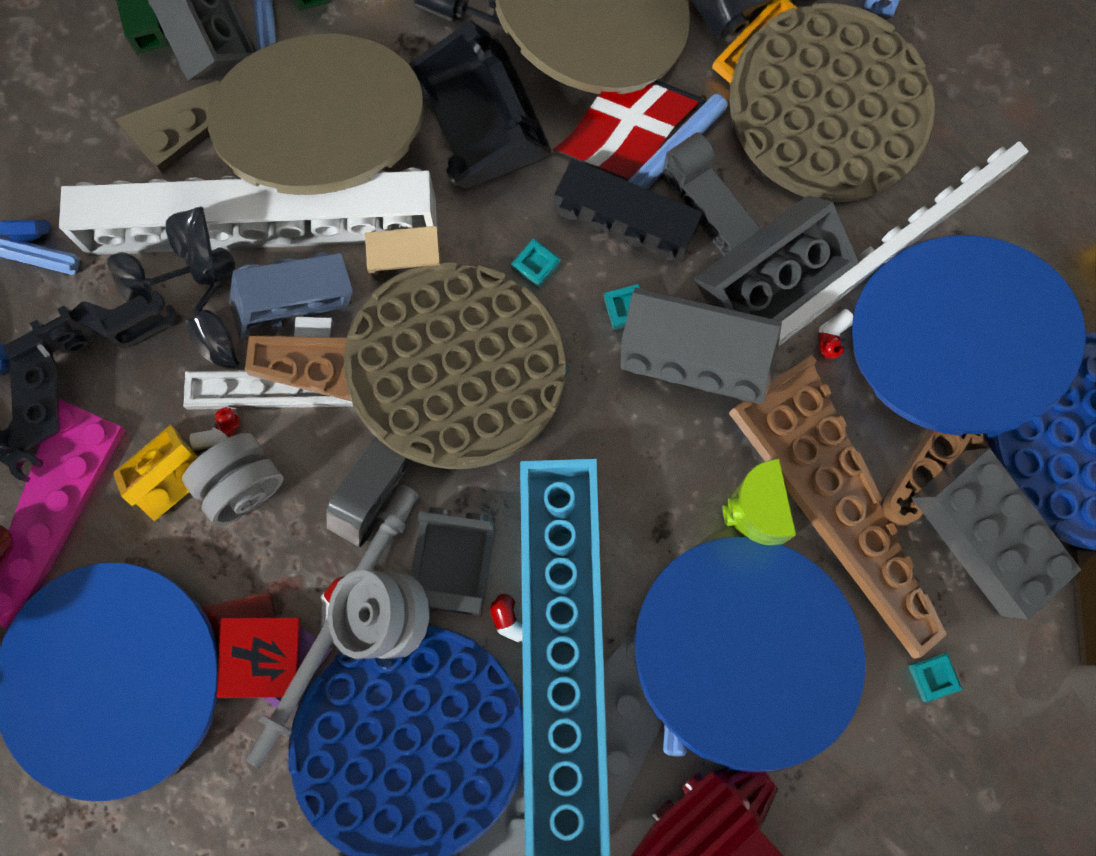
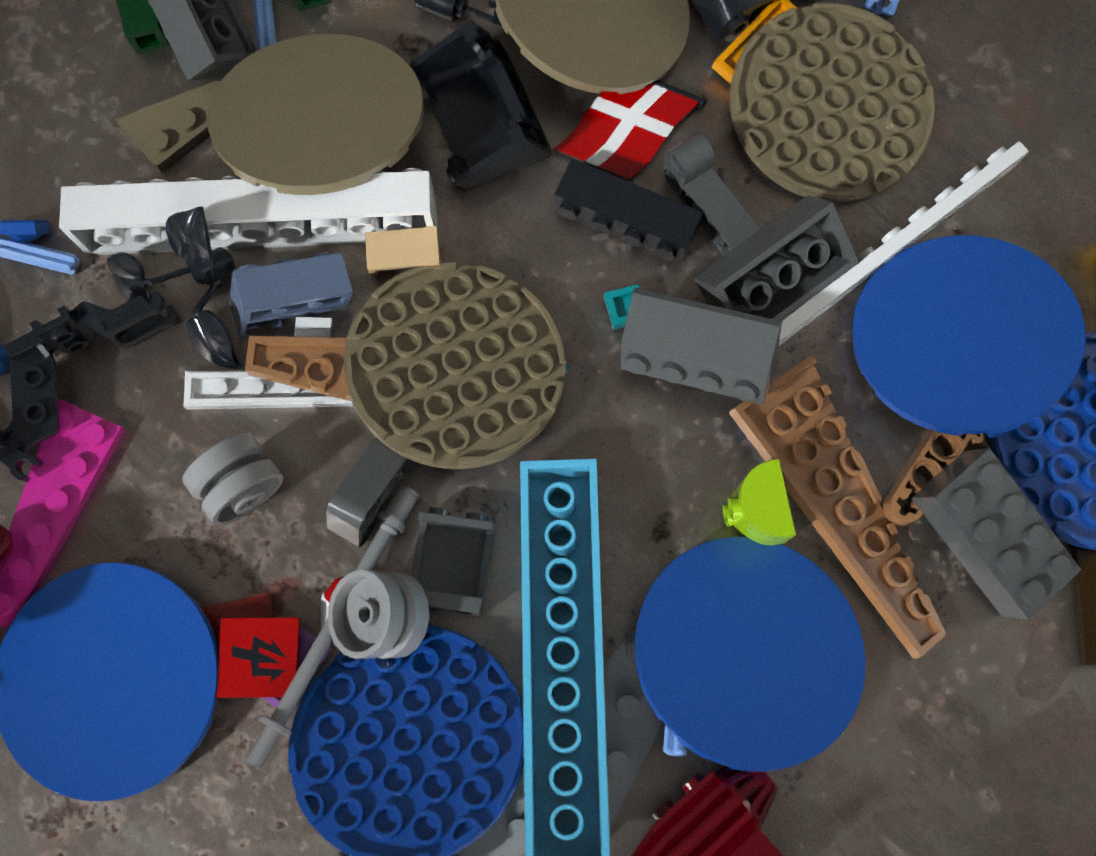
(156, 473): yellow bracket -> none
(226, 425): arm -> none
(505, 618): red arm -> none
(536, 263): teal tile -> none
(699, 122): light blue axle -> none
(830, 334): arm -> none
(935, 677): teal tile -> none

